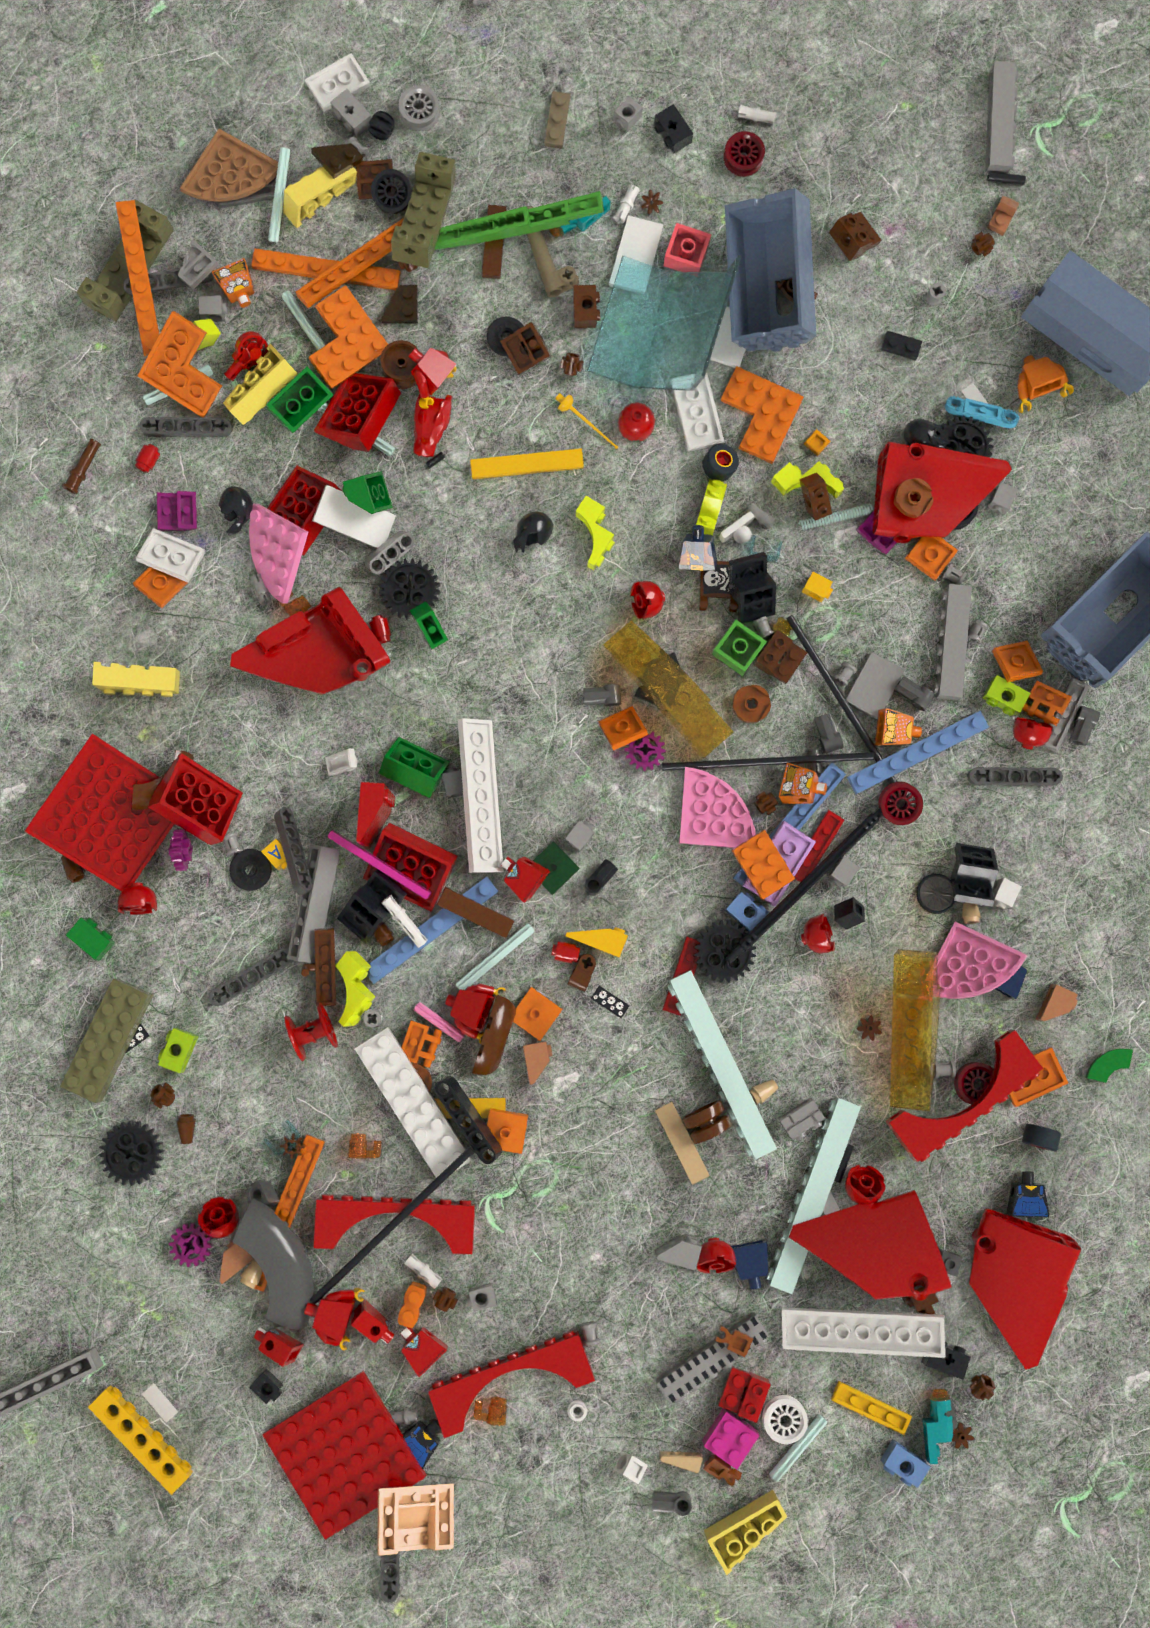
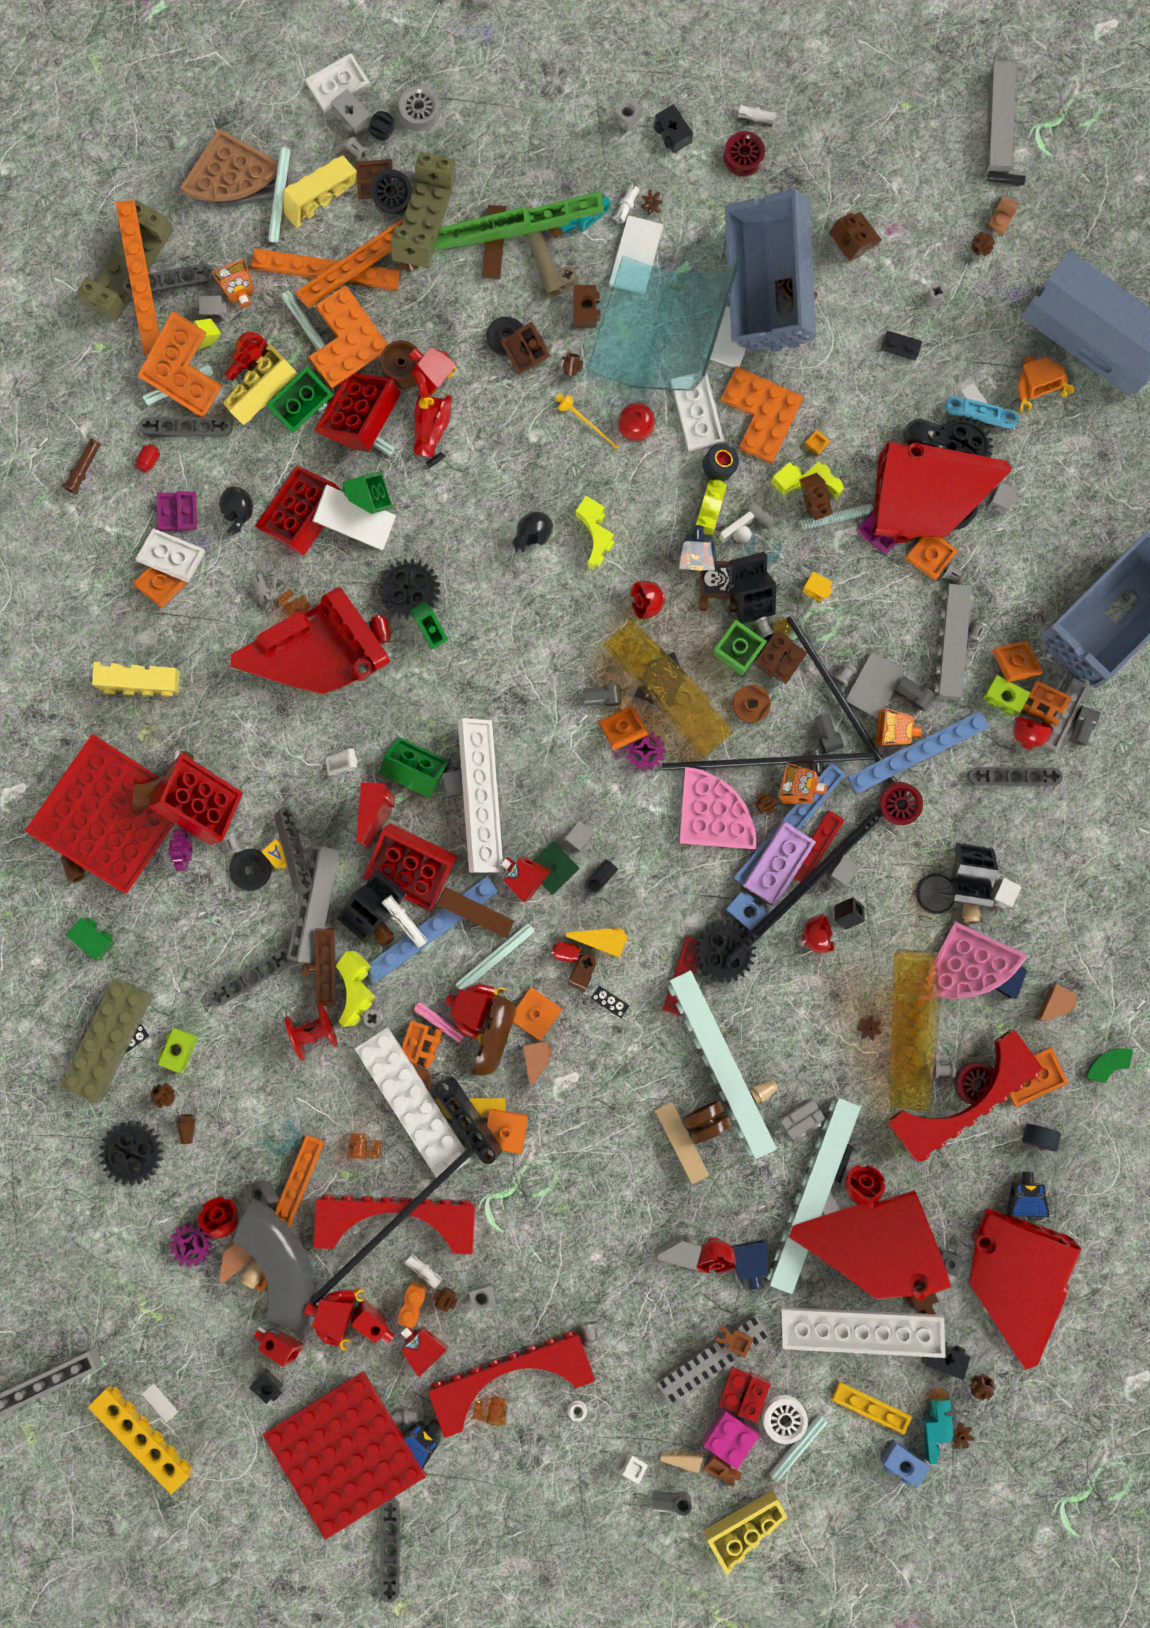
(137, 899): red cylinder -> none
(196, 266): light grey wing -> none
(275, 550): bright pink plate -> none
(293, 1139): reddish brown gear -> none
(337, 158): dark brown wing -> none
(379, 864): dark pink tile -> none
(398, 551): light grey beam -> none
(403, 306): dark brown wing -> none
(415, 1518): light nougat slope -> none
(527, 463): yellow tile -> none
(557, 119): dark tan plate -> none
(687, 249): coral brick -> none
(763, 864): orange plate -> none
(906, 505): dark orange plate -> none

